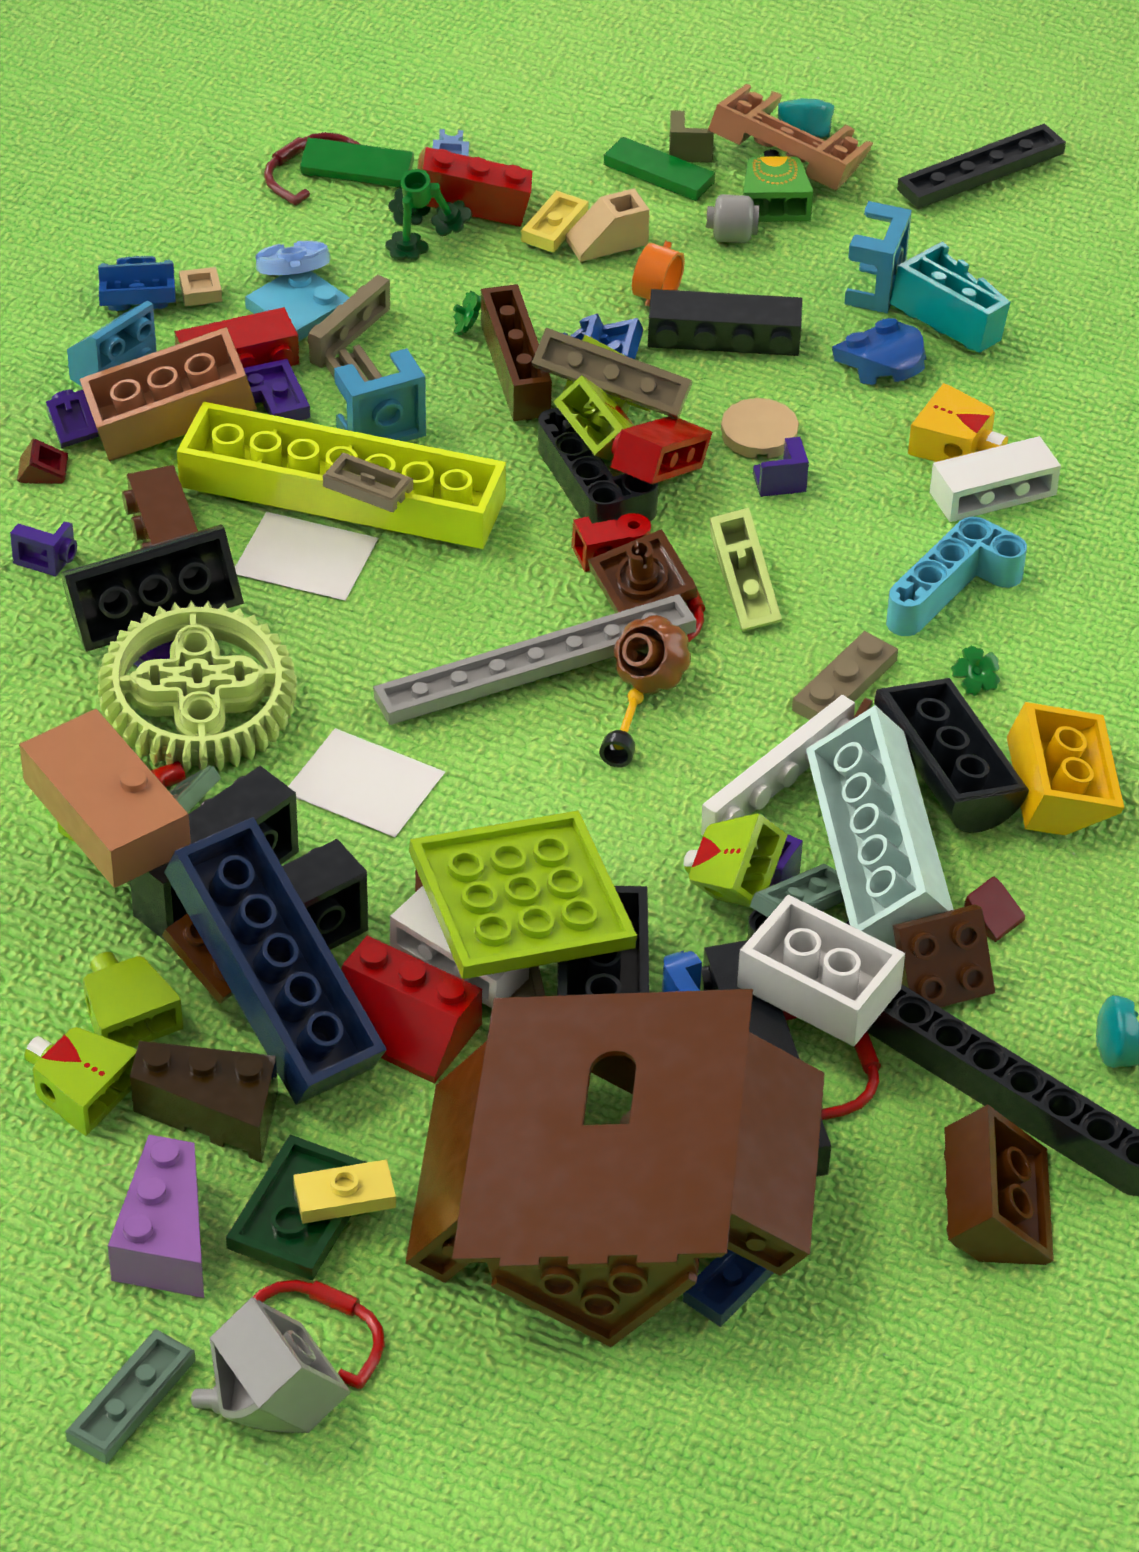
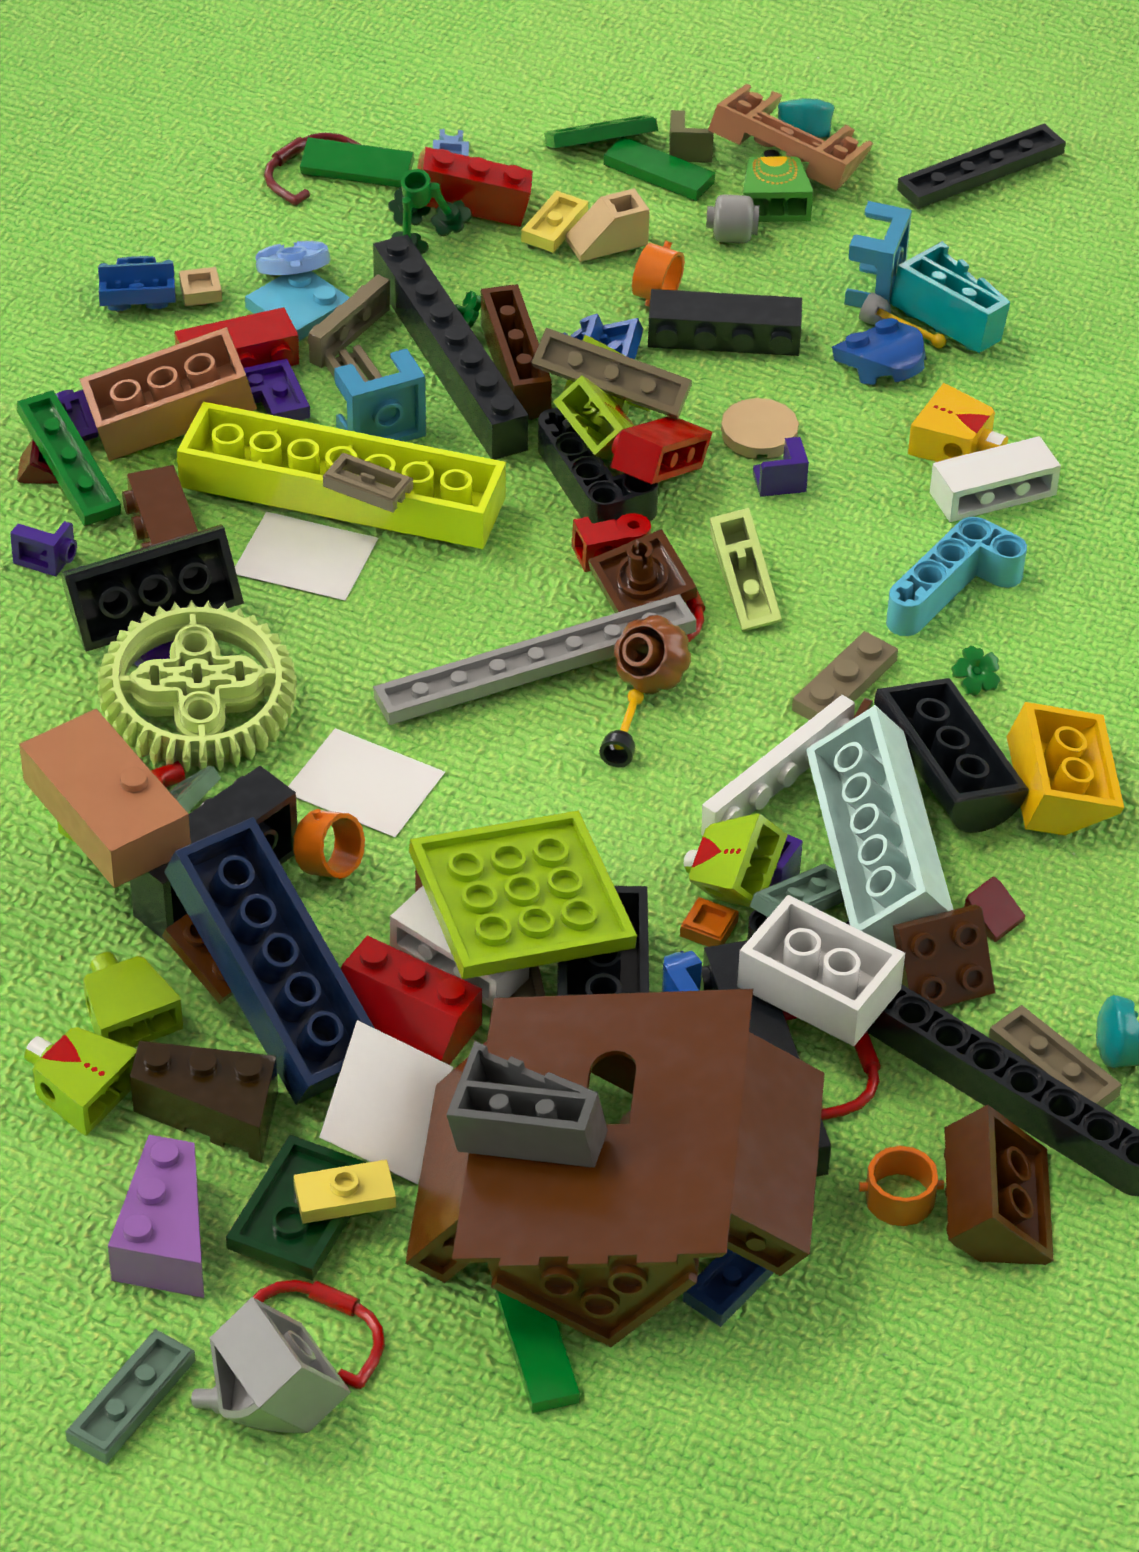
(68, 458): none -> green plate
(115, 343): dark azure slope -> none
(332, 891): black brick -> none
(348, 843): none -> orange piece
(384, 1101): none -> white sticker
(452, 348): none -> black brick
(524, 1114): none -> dark grey wedge
(538, 1355): none -> green tile
(600, 131): none -> green tile
(709, 923): none -> orange tile
(878, 308): none -> hinge
(901, 1161): none -> orange piece
(1051, 1053): none -> dark tan plate

